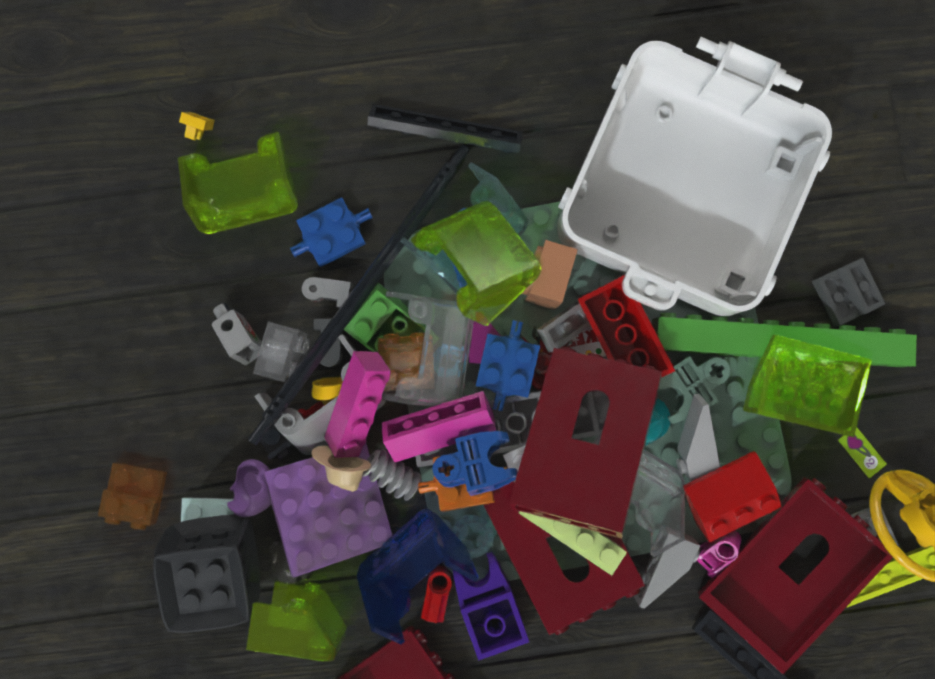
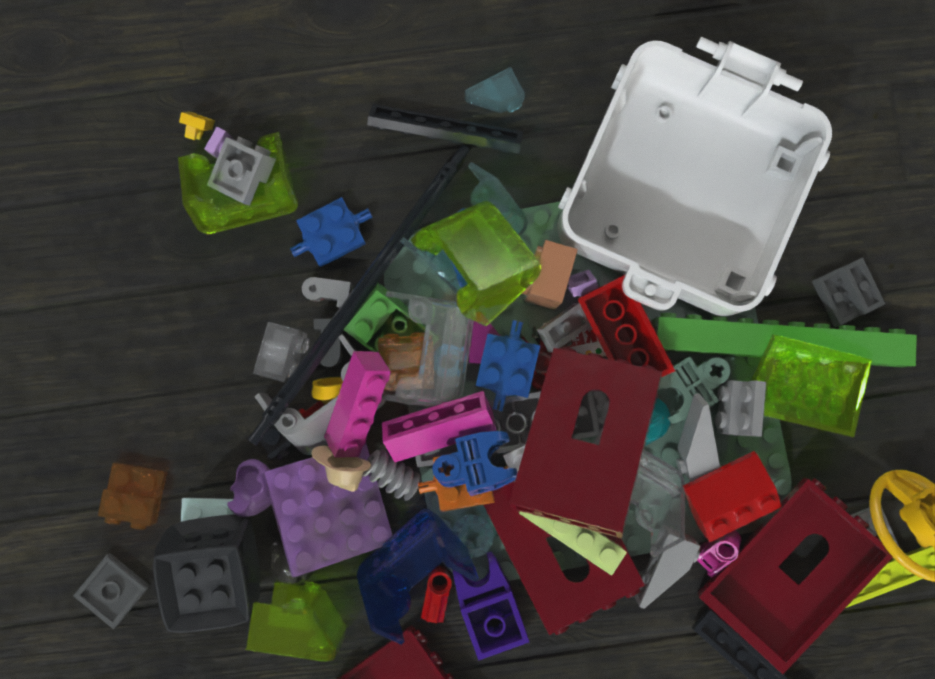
(111, 590): none -> dark grey tile
(216, 142): none -> lavender plate
(236, 334): light grey torso -> none
(240, 169): none -> light grey plate
(497, 93): none -> clear light blue slope
(582, 283): none -> lavender plate
(740, 408): none -> light grey plate
(863, 453): lime sticker -> none

